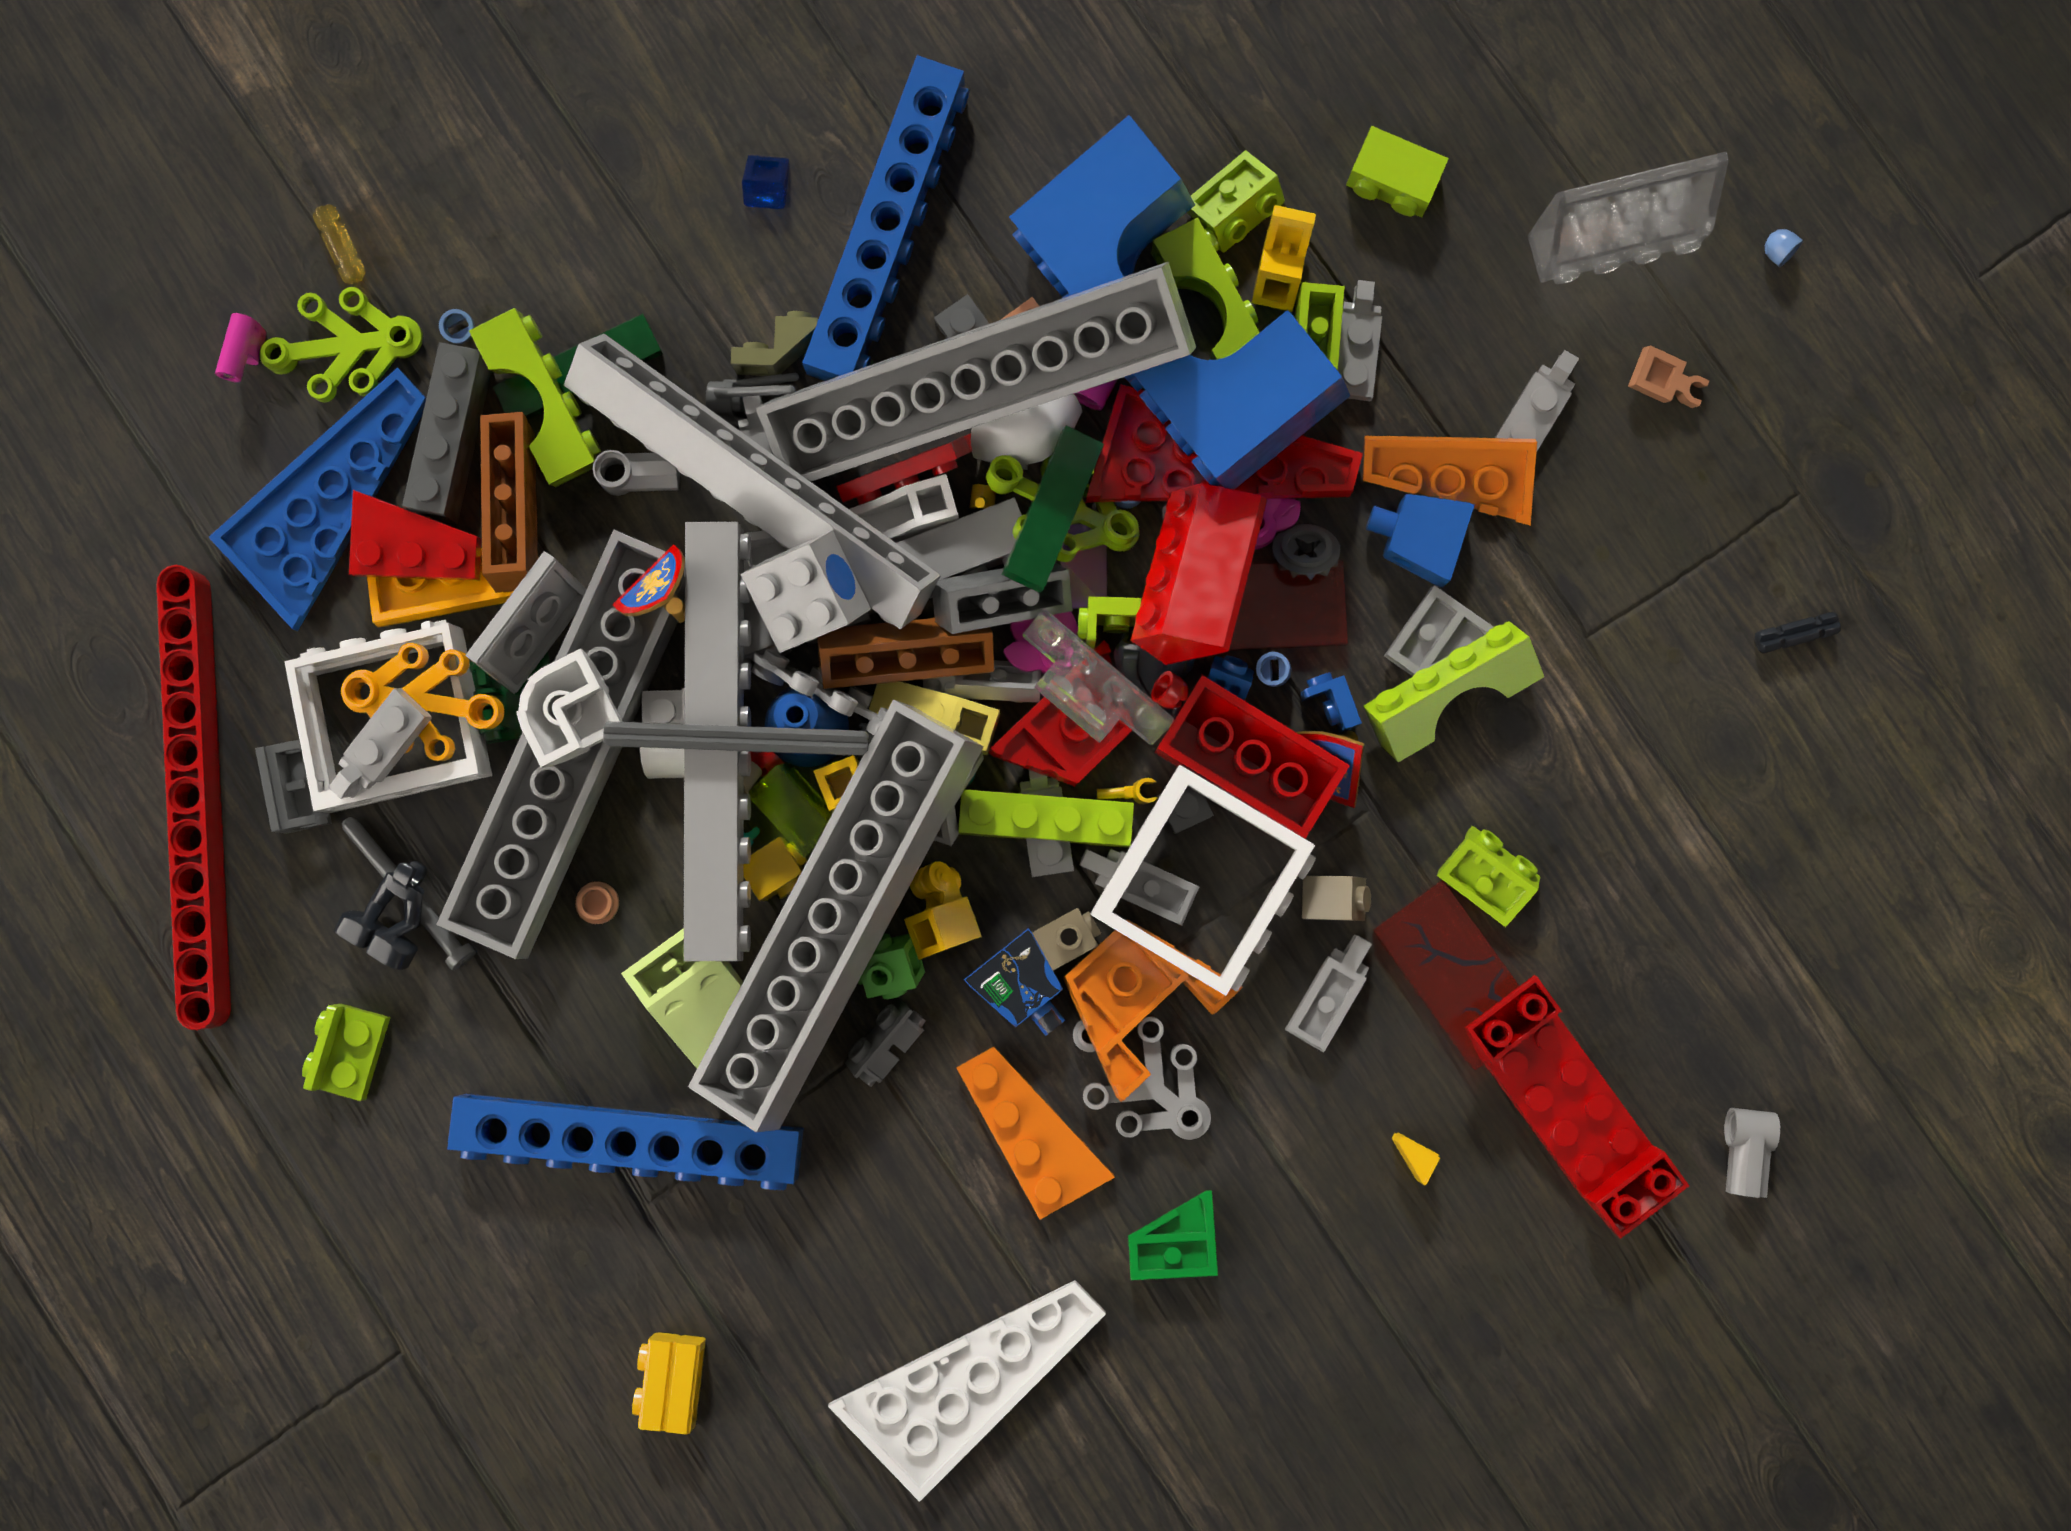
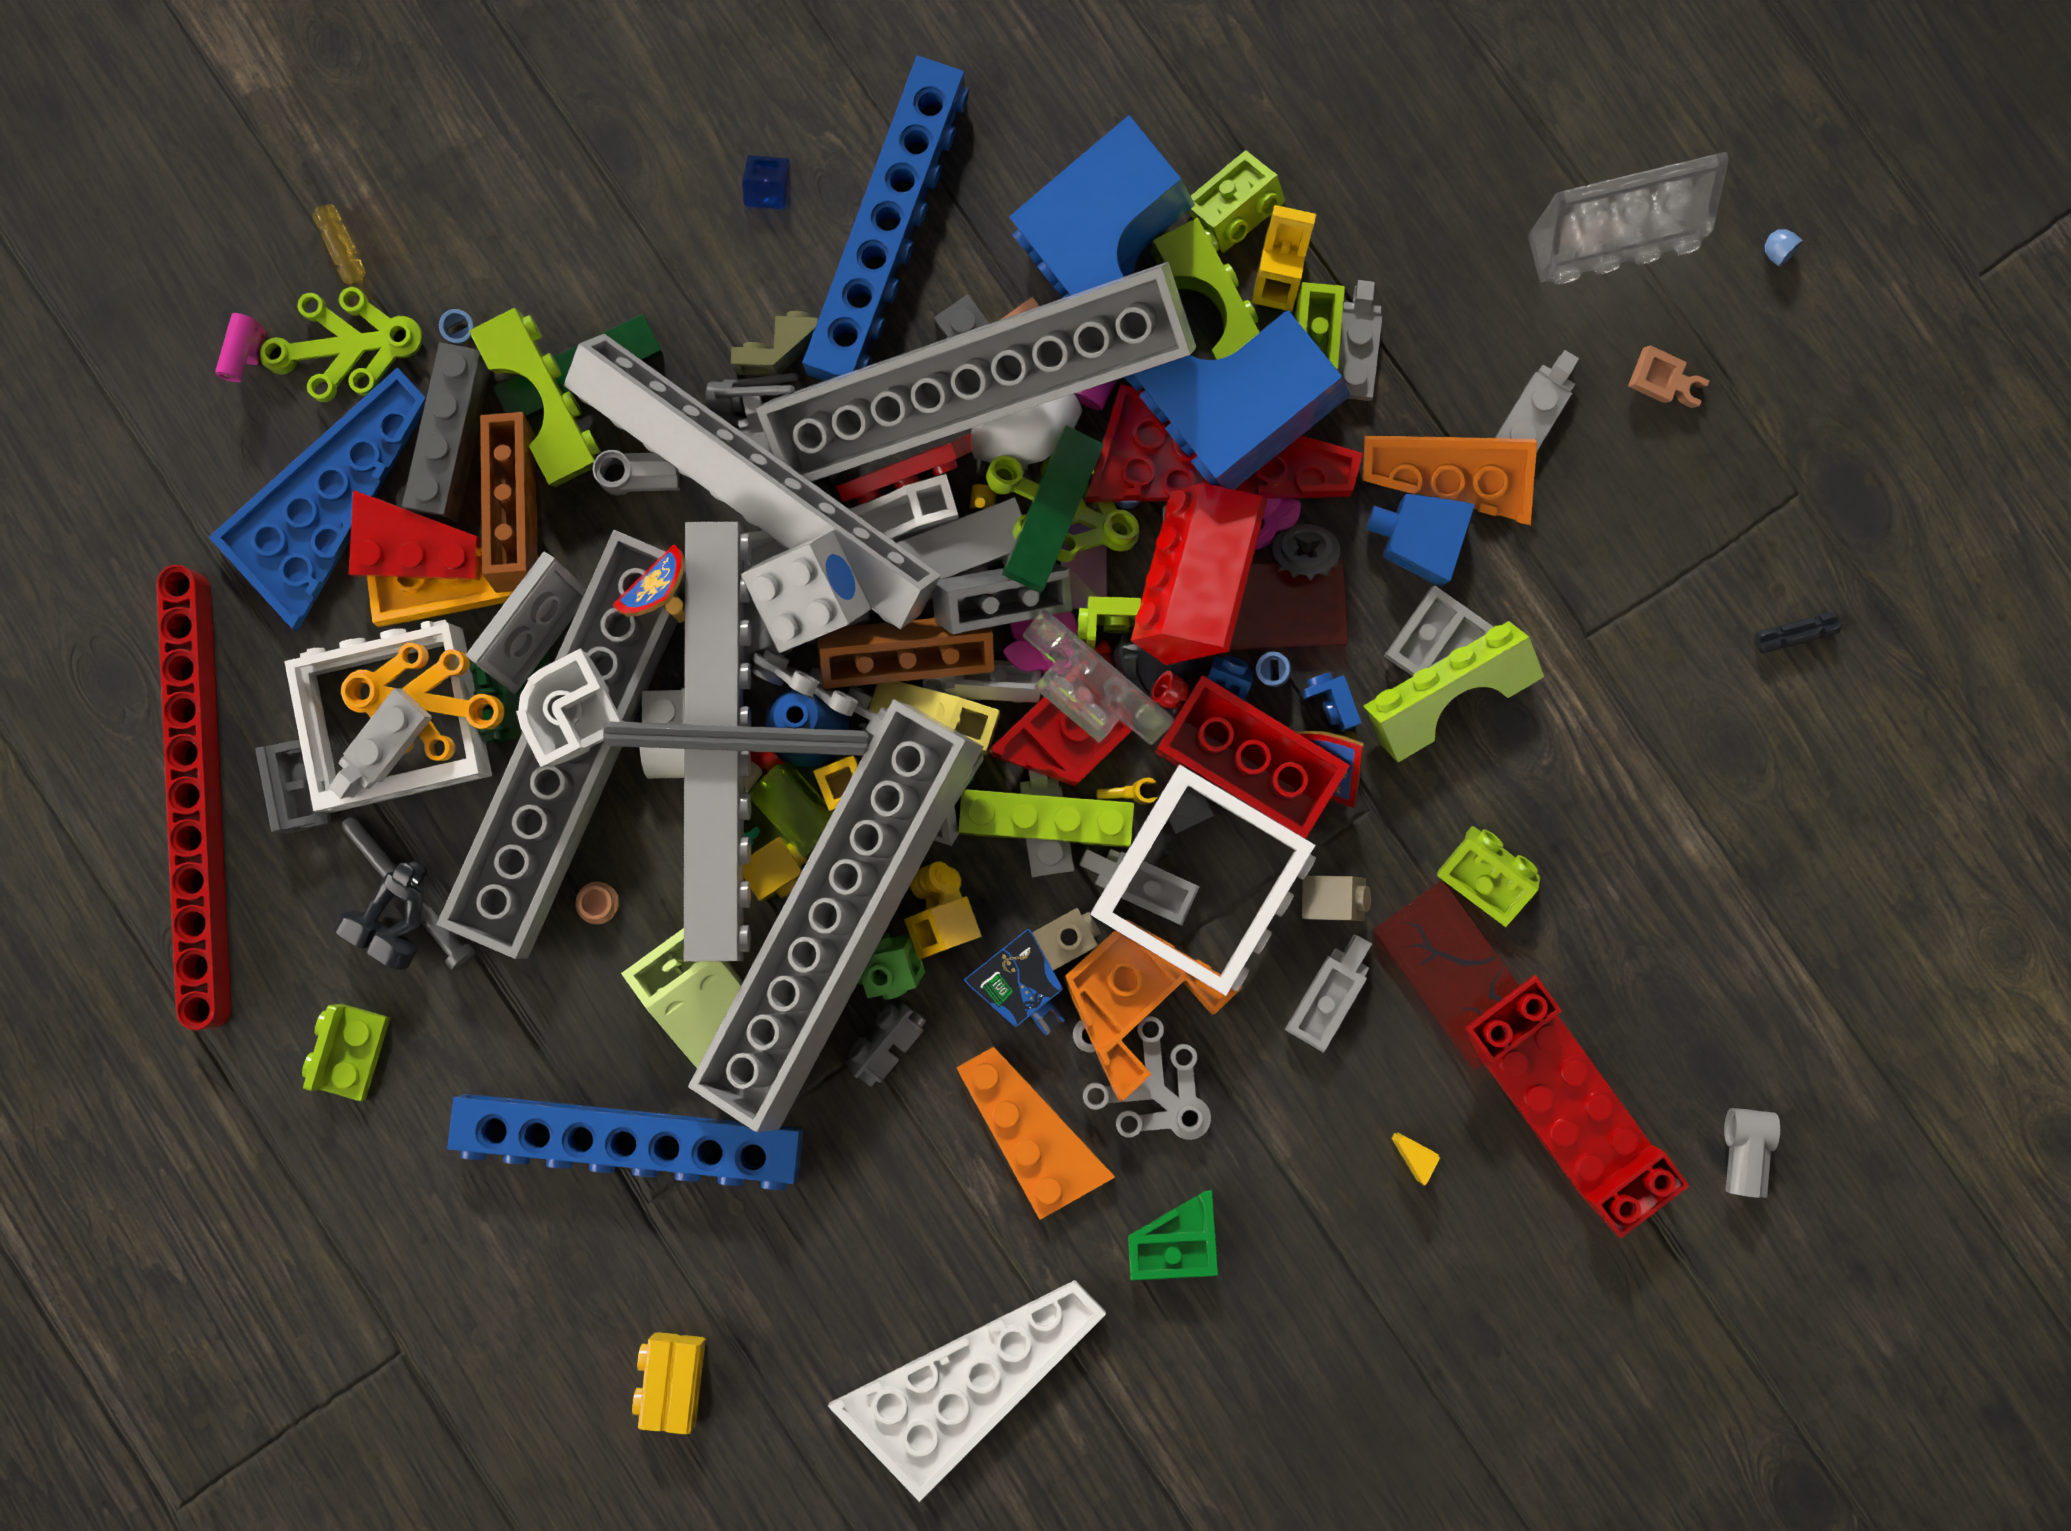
(1396, 172): lime brick -> none

